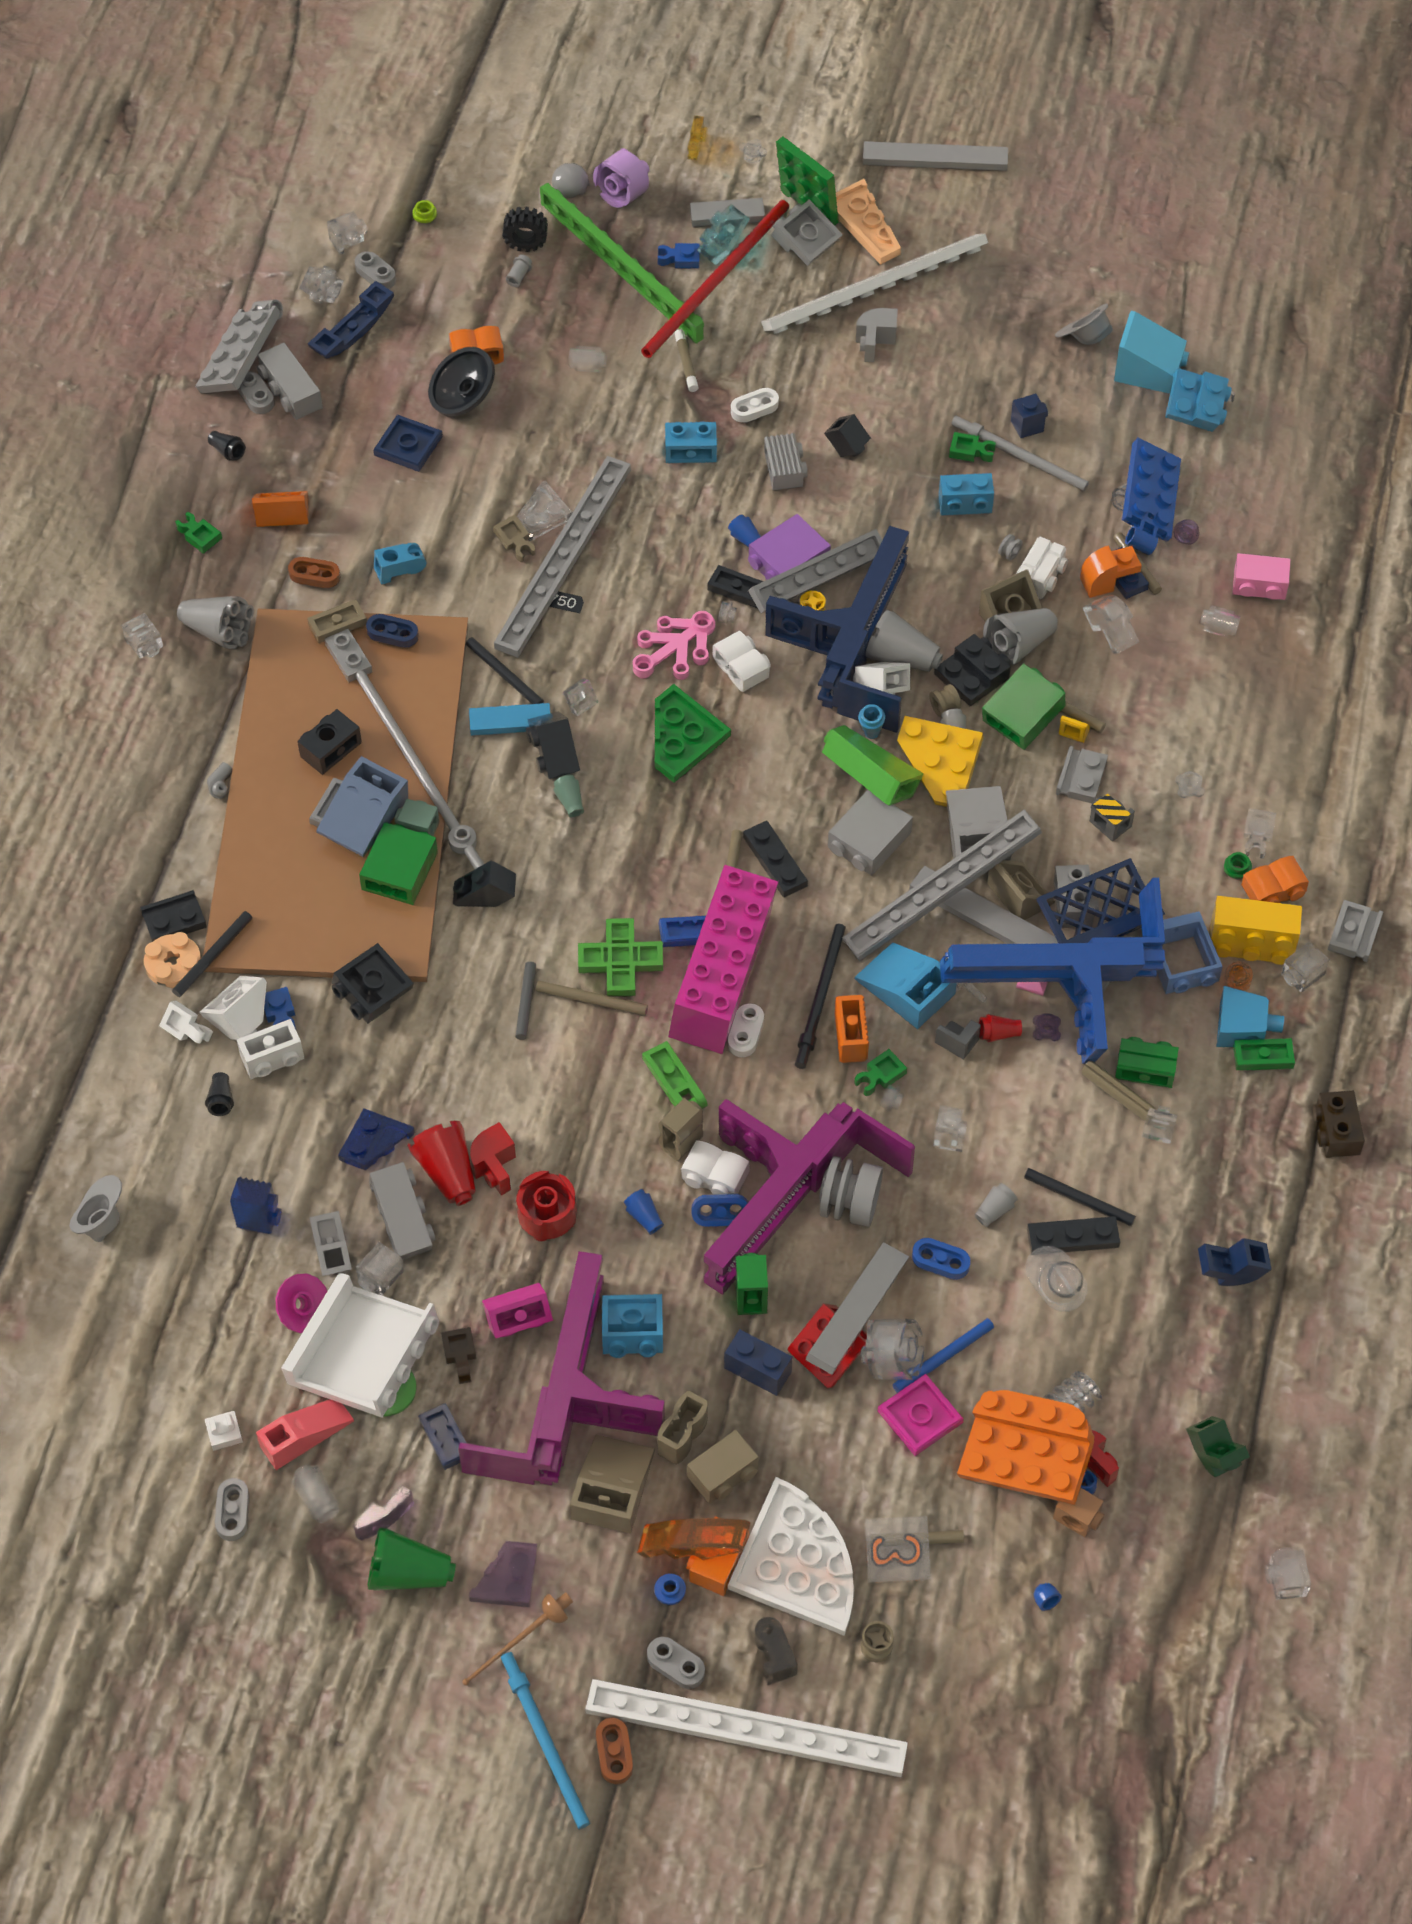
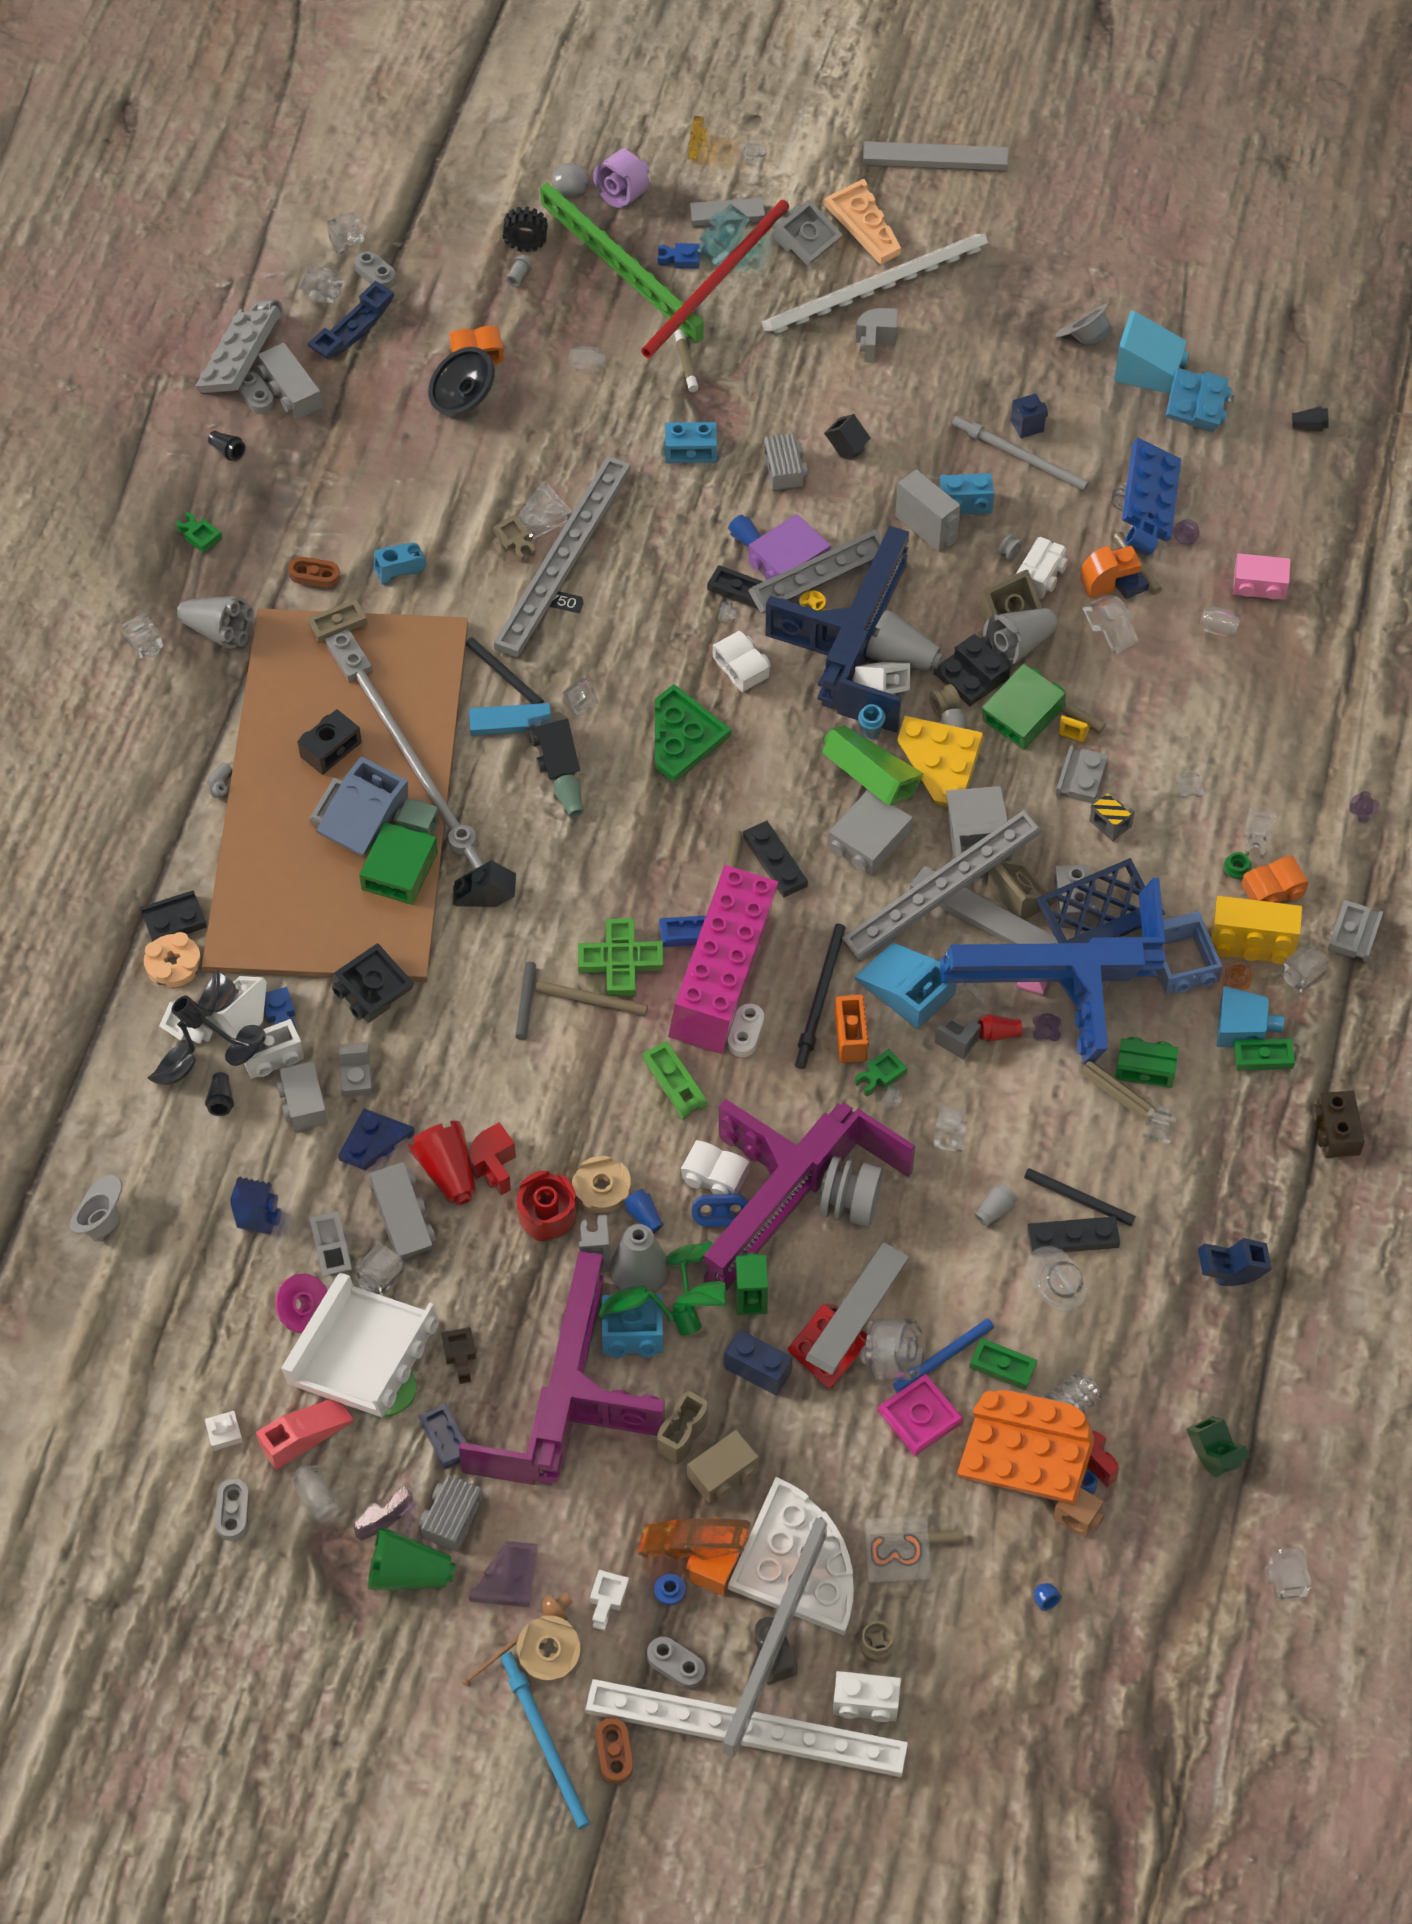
(212, 954): black bar -> none
(215, 998): none -> black plant
(281, 508): orange slope -> none
(303, 1096): none -> light grey brick
(355, 1069): none -> light grey slope
(393, 630): dark blue plate -> none
(408, 443): dark blue tile -> none
(424, 211): lime plate -> none
(451, 1512): none -> light grey brick
(517, 1310): dark pink brick -> none
(564, 1638): none -> tan plate
(597, 1241): none -> light grey hinge
(601, 1200): none -> tan plate
(607, 1595): none -> white plate
(611, 1484): dark tan slope -> none
(639, 1260): none -> light grey cone
(675, 642): bright pink plant -> none
(681, 1128): dark tan brick -> none
(684, 1309): none -> green plant
(752, 405): white plate -> none
(774, 1638): none -> light grey tile
(806, 179): green plate -> none
(866, 1696): none -> white brick
(927, 510): none -> light grey brick
(942, 1257): blue plate -> none
(968, 446): green plate -> none
(1003, 1364): none -> green plate
(1311, 419): none -> black cone
(1358, 803): none -> plate

